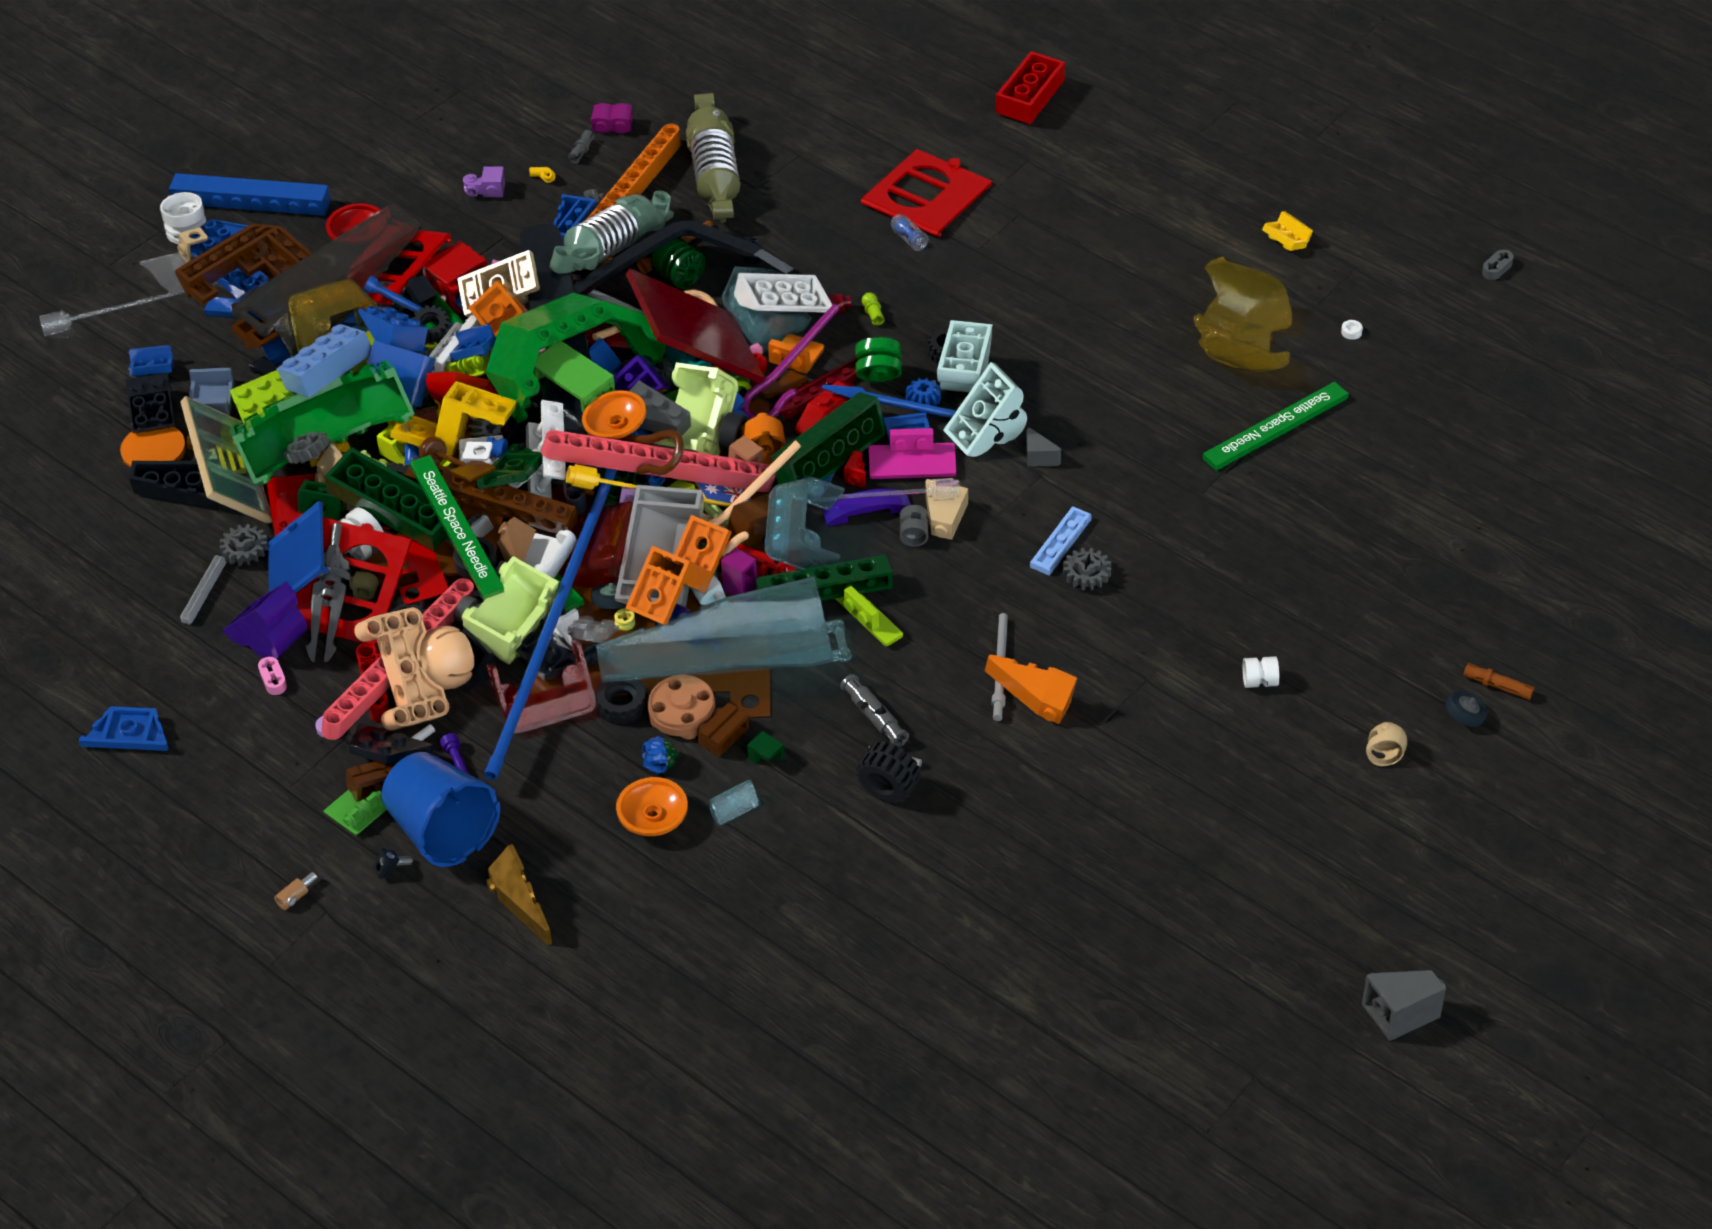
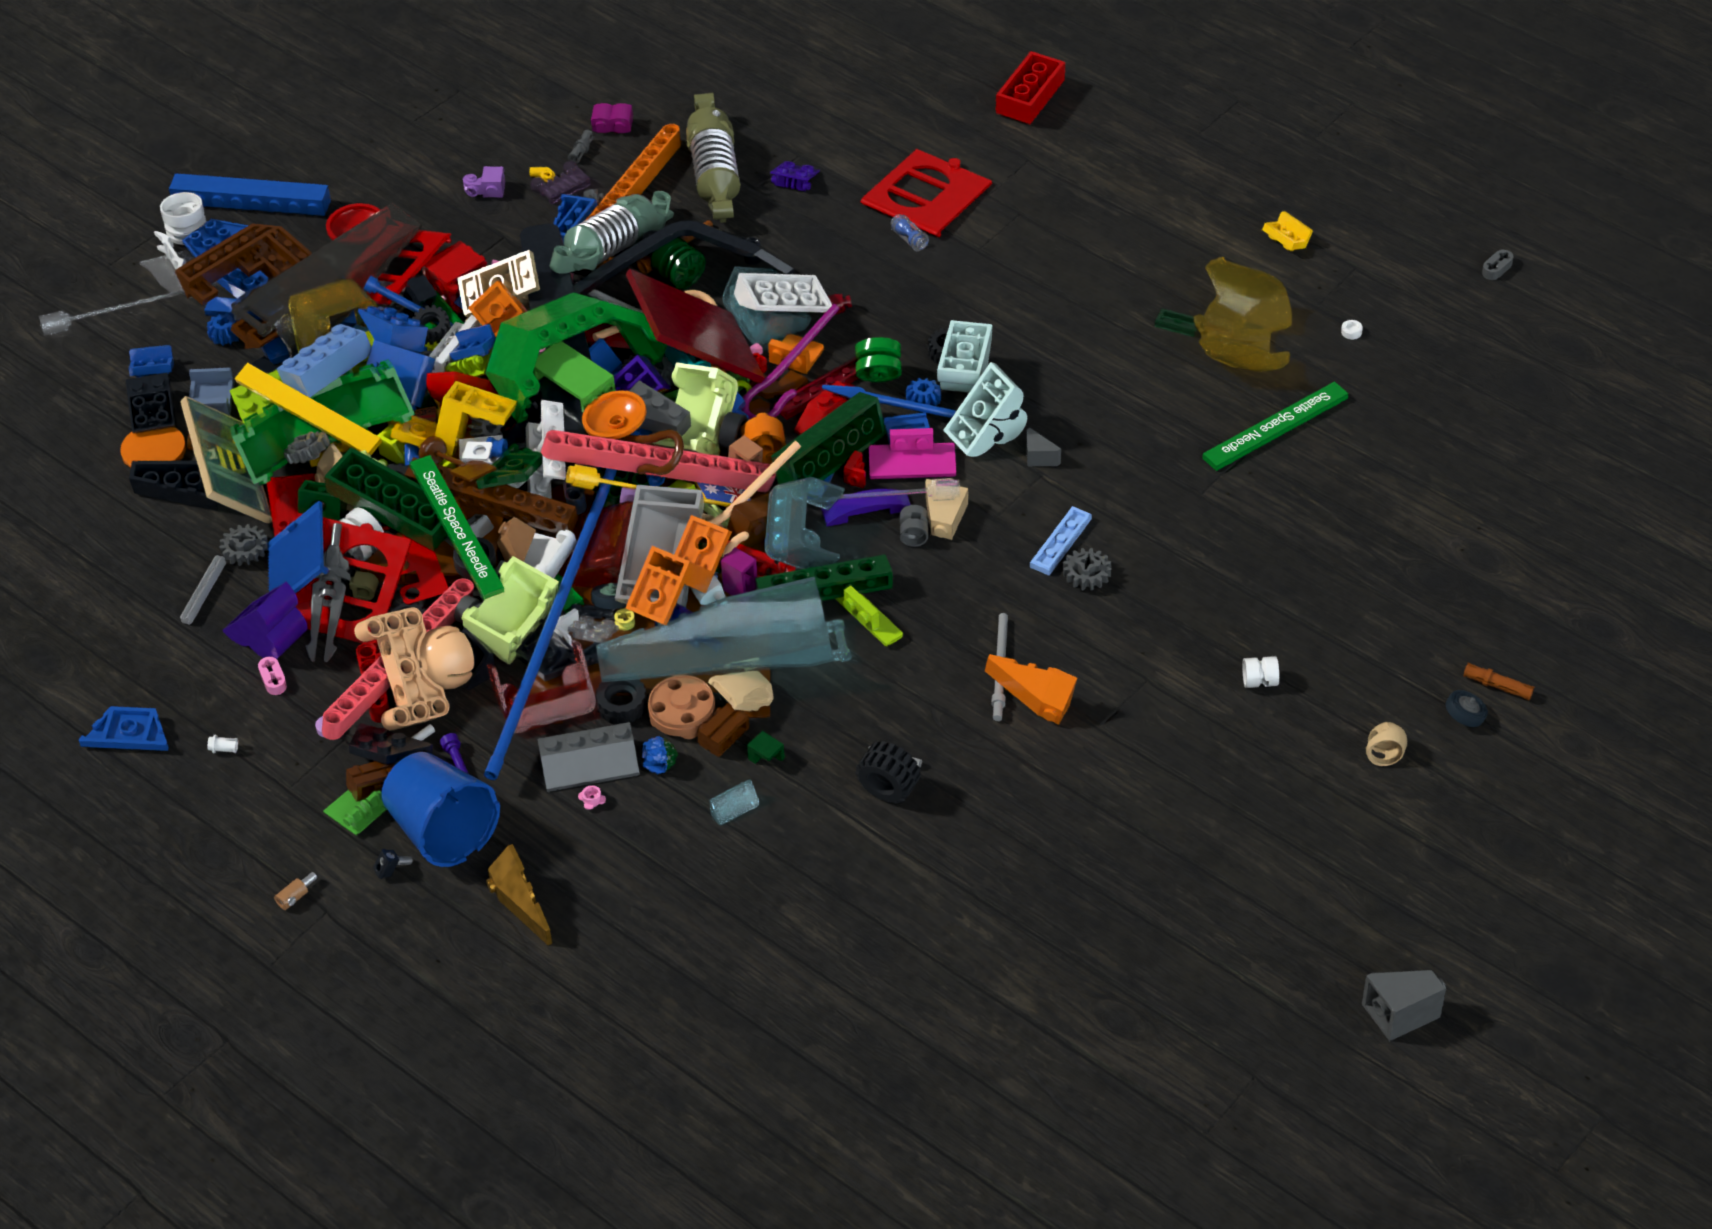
(168, 250): none -> white piece
(185, 242): tan bracket -> none
(220, 329): none -> blue gear
(222, 744): none -> white pin
(307, 409): none -> yellow tile
(569, 182): none -> clear purple gear
(588, 757): none -> dark grey slope
(591, 797): none -> bright pink plate
(593, 611): none -> black axle
(653, 798): orange dish -> none
(744, 689): none -> tan slope
(799, 175): none -> dark purple hinge
(873, 308): lime pin -> none
(874, 710): dark grey piece -> none
(1176, 322): none -> clear green tile

